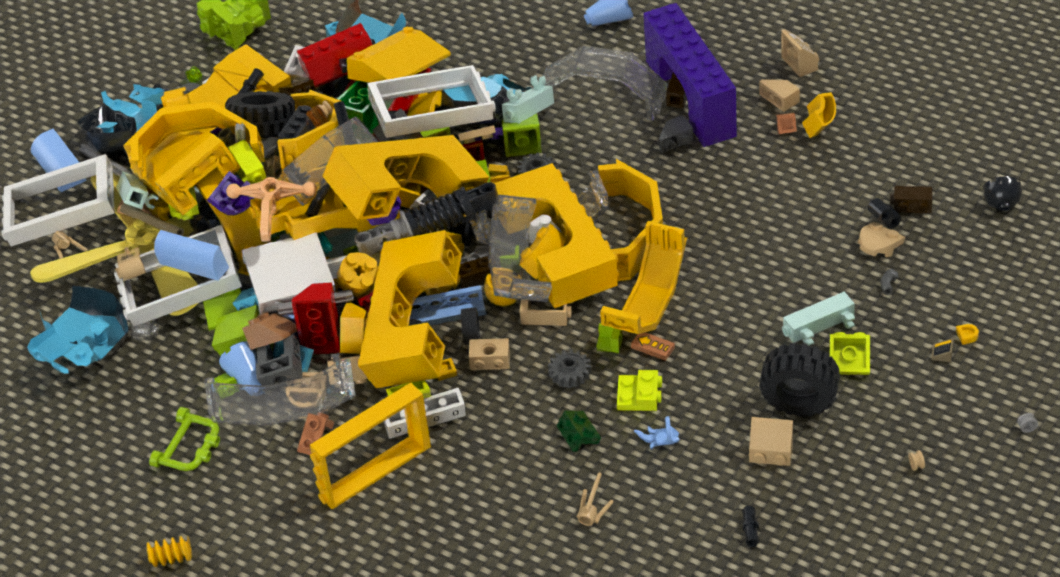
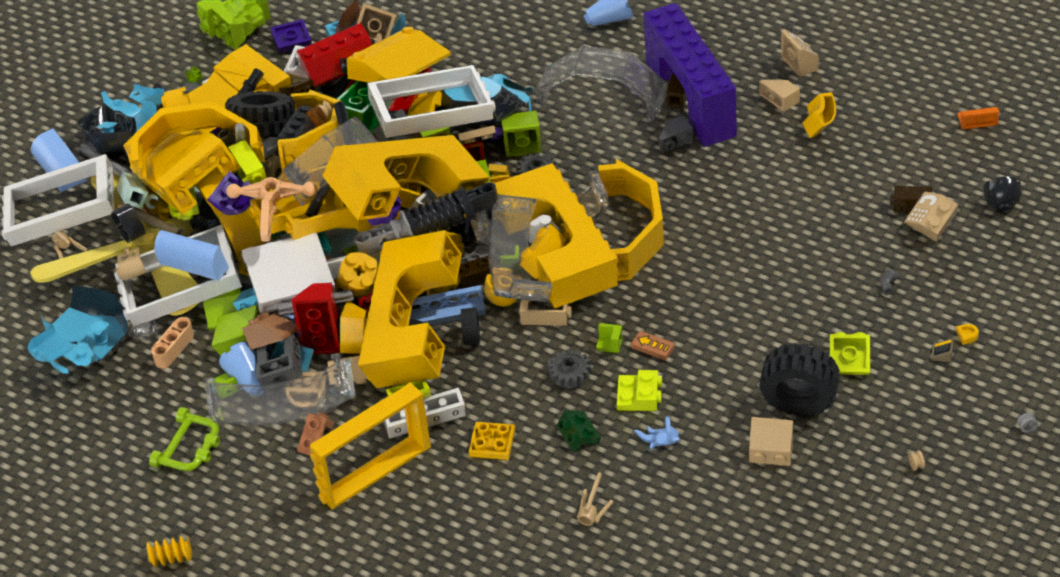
(128, 223): none -> black beam
(172, 342): none -> light nougat beam
(289, 35): none -> dark purple plate
(375, 21): none -> tan slope
(447, 369): yellow tile -> none
(489, 354): tan brick -> none
(492, 440): none -> yellow tile
(527, 104): light aqua brick -> none
(654, 284): yellow panel -> none
(750, 526): black pin -> none
(786, 123): nougat tile -> none
(818, 317): light aqua brick -> none
(878, 239): tan slope -> none
(884, 213): black axle -> none
(932, 214): none -> tan slope
(978, 118): none -> orange panel

